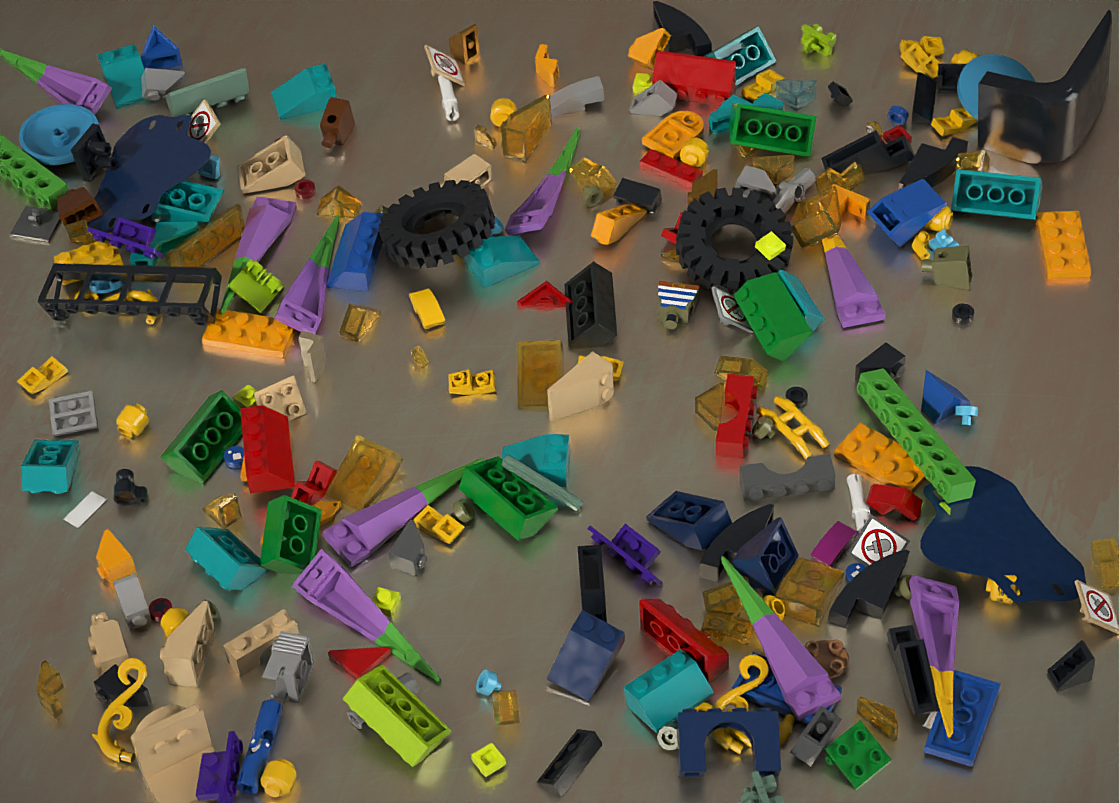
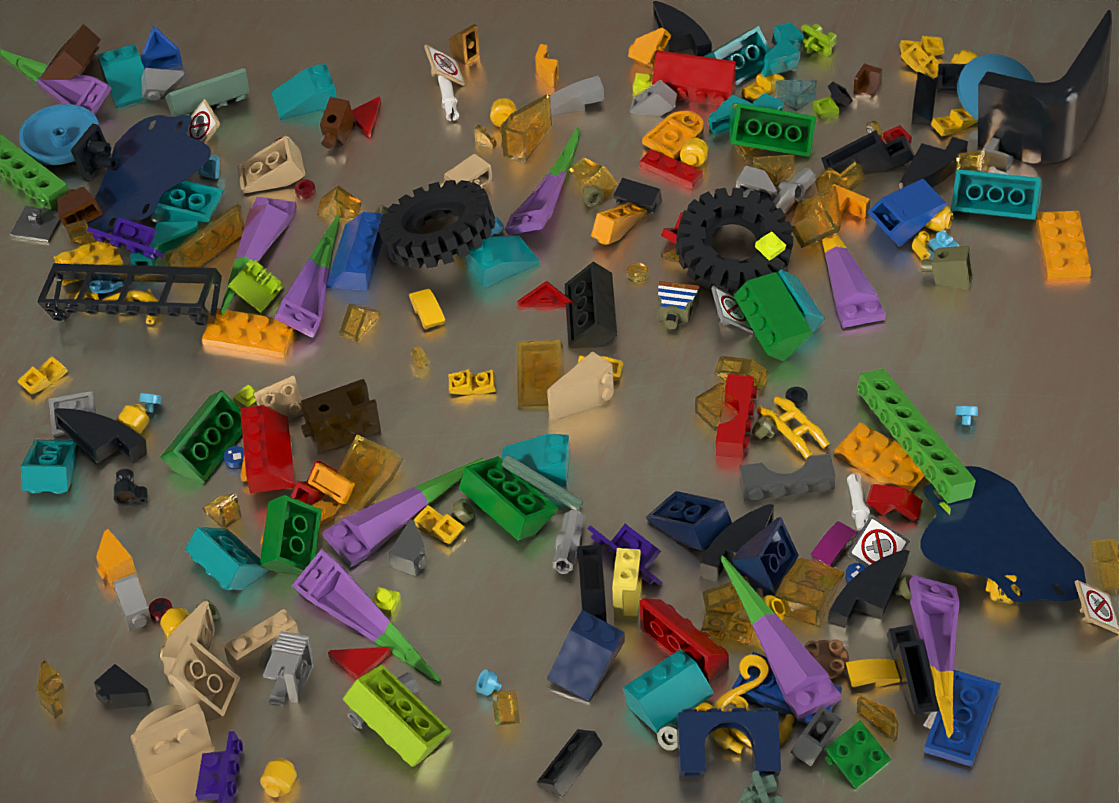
(73, 56): none -> reddish brown slope
(85, 509): white sticker -> none
(99, 434): none -> black slope
(107, 642): tan hinge -> none
(116, 708): yellow plant -> none
(150, 400): none -> medium azure tile
(203, 679): none -> tan slope
(259, 747): blue piece -> none
(313, 354): dark tan panel -> none
(331, 483): none -> light orange tile
(339, 416): none -> dark brown torso
(366, 115): none -> red tile
(488, 759): neon yellow plate -> none
(567, 541): none -> light grey piece
(626, 585): none -> light yellow panel
(637, 272): none -> clear yellow tile
(706, 183): pearl gold slope -> none
(786, 50): none -> teal arch
(825, 107): none -> lime tile
(867, 80): none -> reddish brown panel
(868, 671): none -> yellow slope
(883, 357): black slope -> none
(897, 115): blue tile -> none
(940, 398): blue slope -> none
(963, 313): black tile -> none
(999, 160): none -> light grey panel
(1073, 667): black slope -> none

